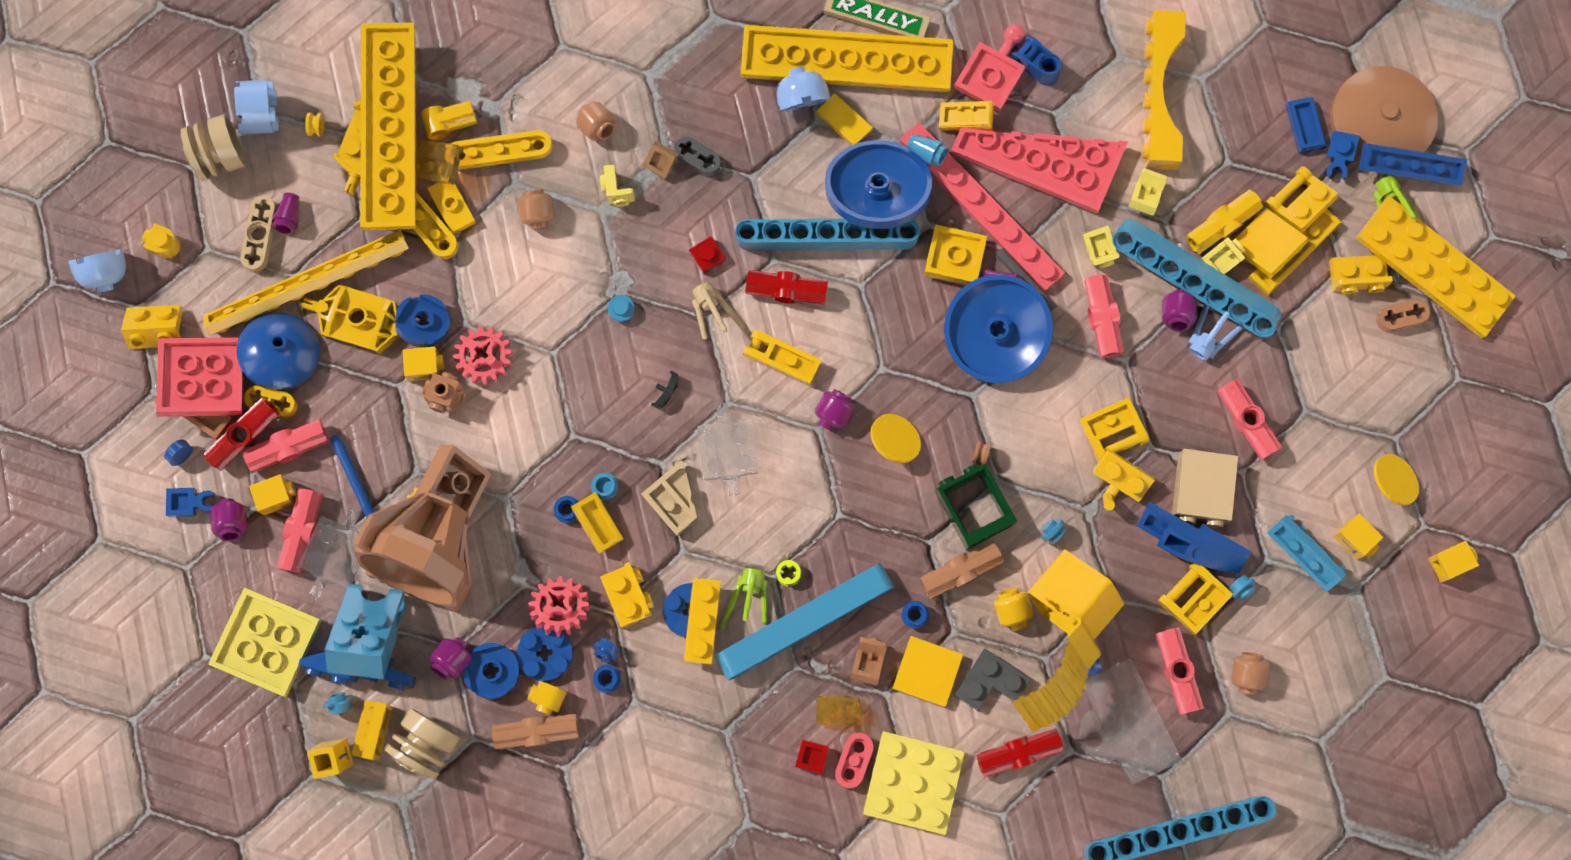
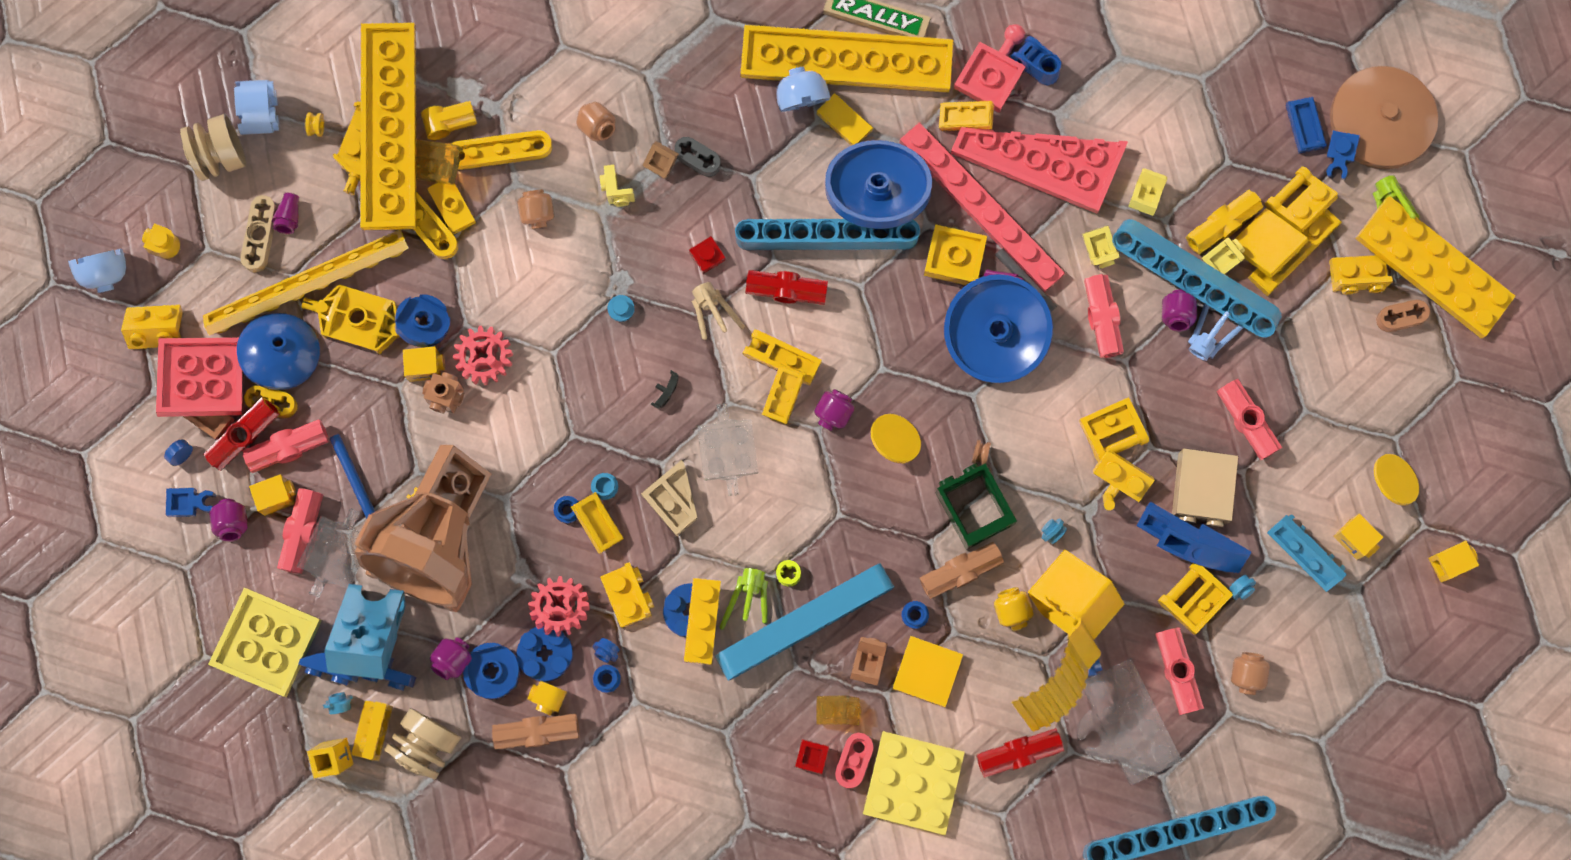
(783, 393): none -> yellow plate
(928, 149): dark azure cone -> none
(991, 673): dark grey plate -> none
(1163, 140): yellow arch -> none
(1412, 164): blue plate -> none

